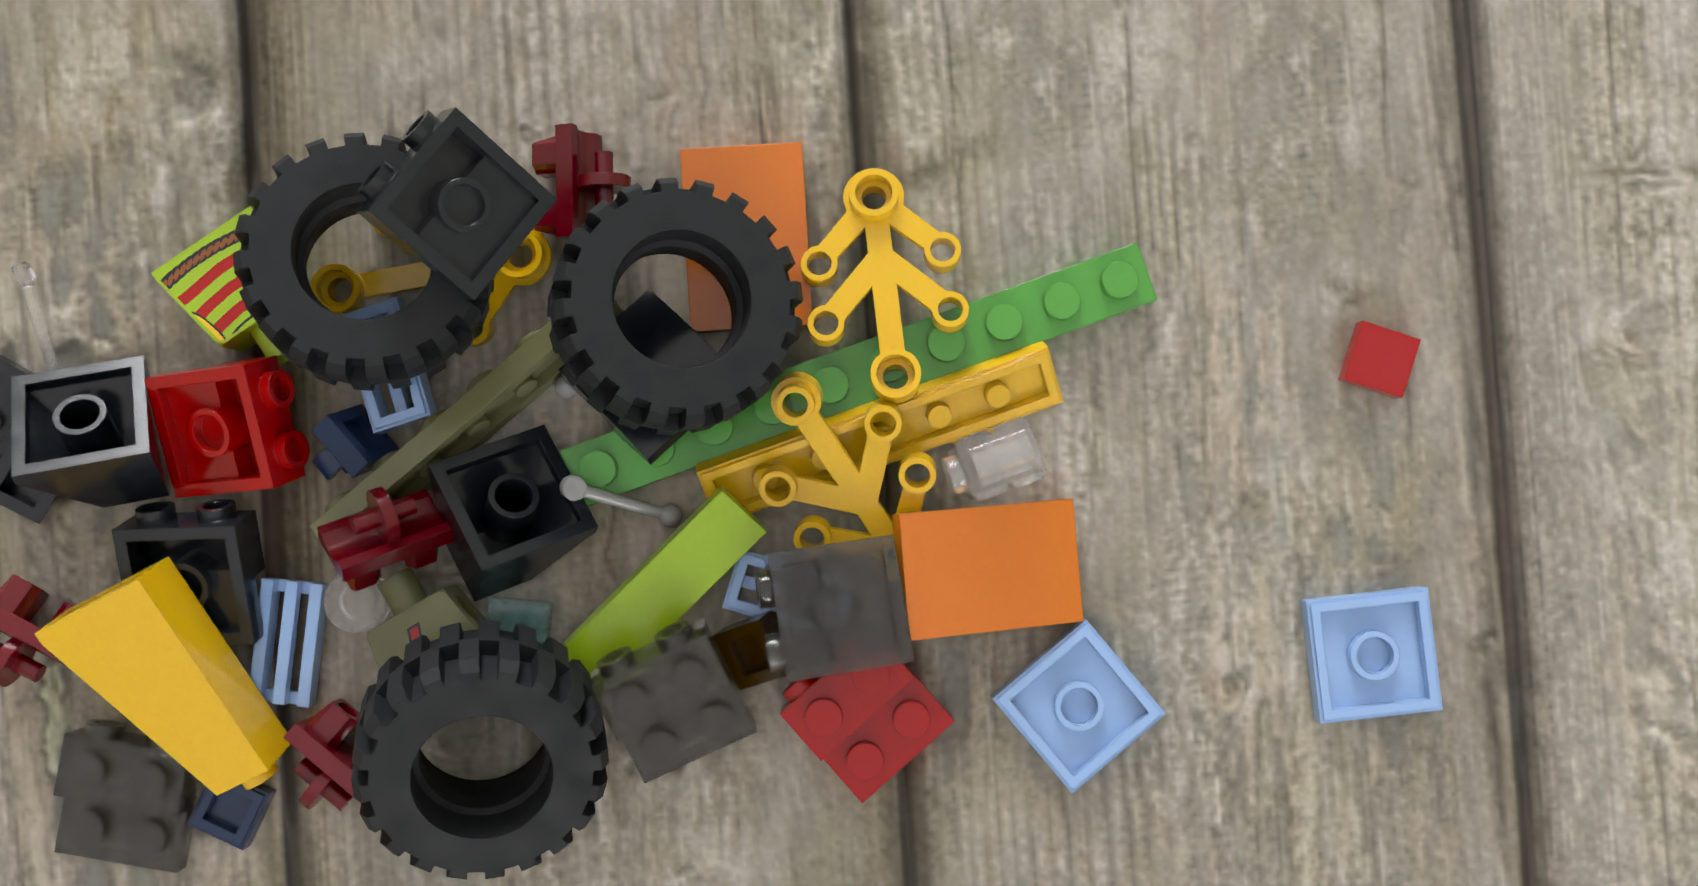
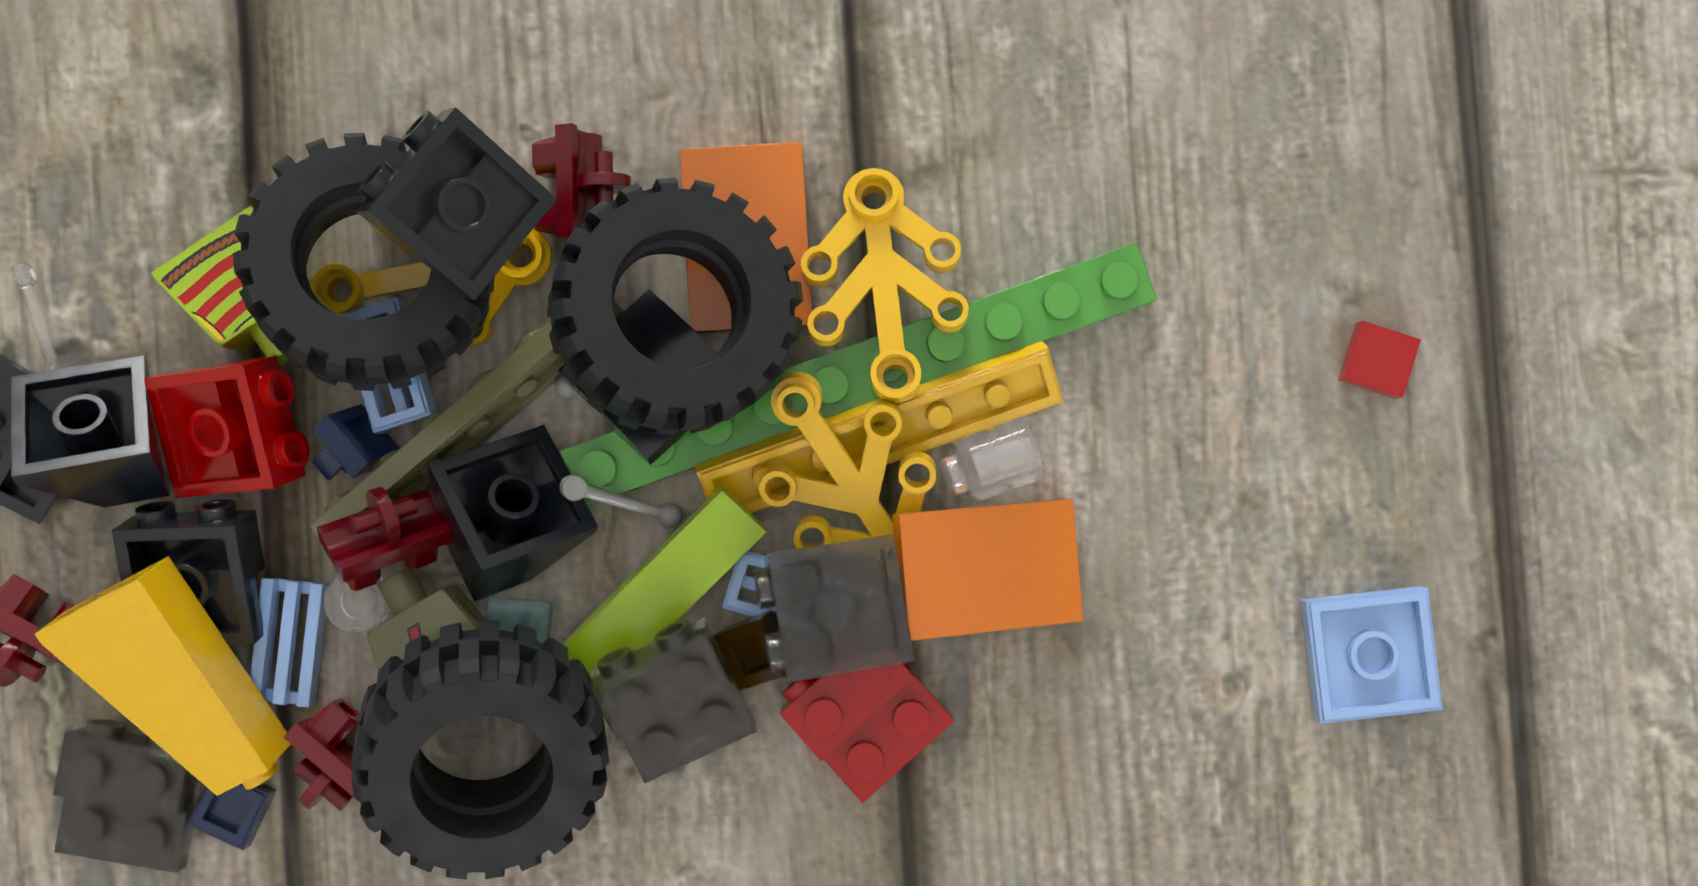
(1078, 705): light blue tile -> none

